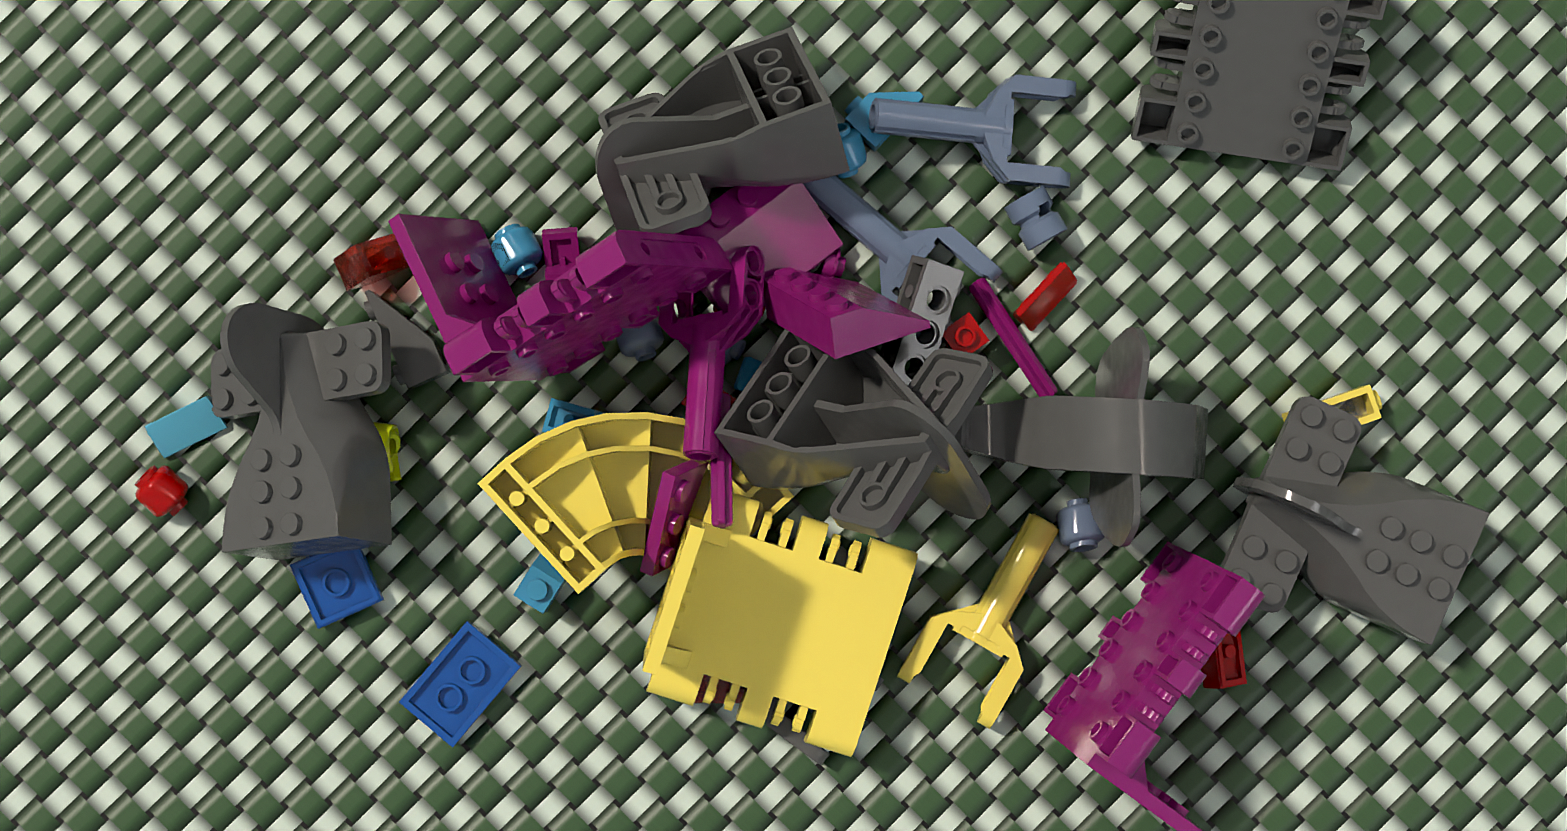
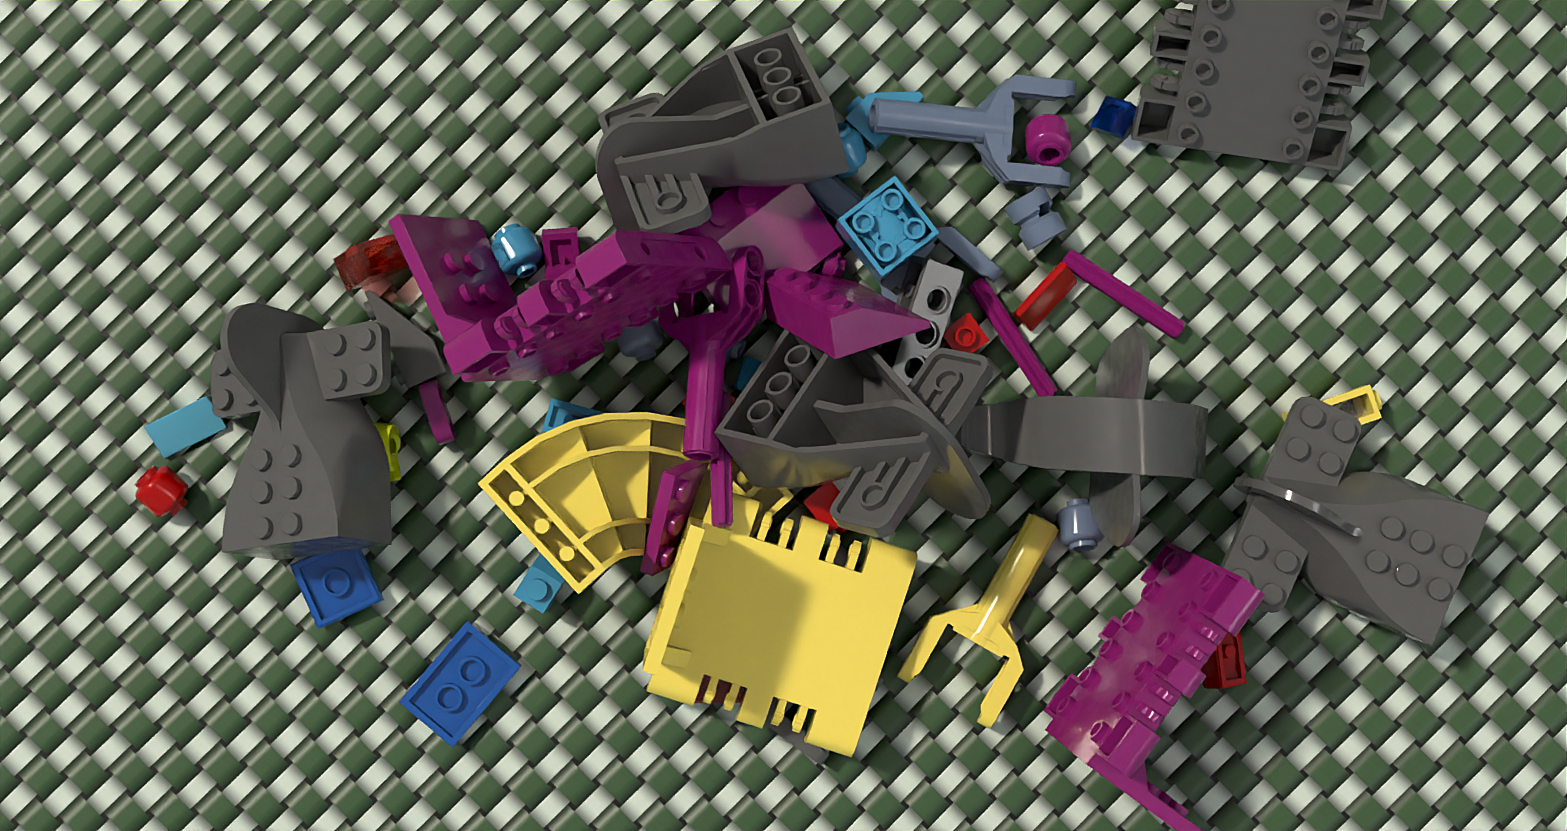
(437, 412): none -> magenta beam
(820, 503): none -> red brick
(886, 229): none -> dark azure brick
(1048, 140): none -> magenta head
(1114, 117): none -> clear blue plate
(1123, 294): none -> magenta axle

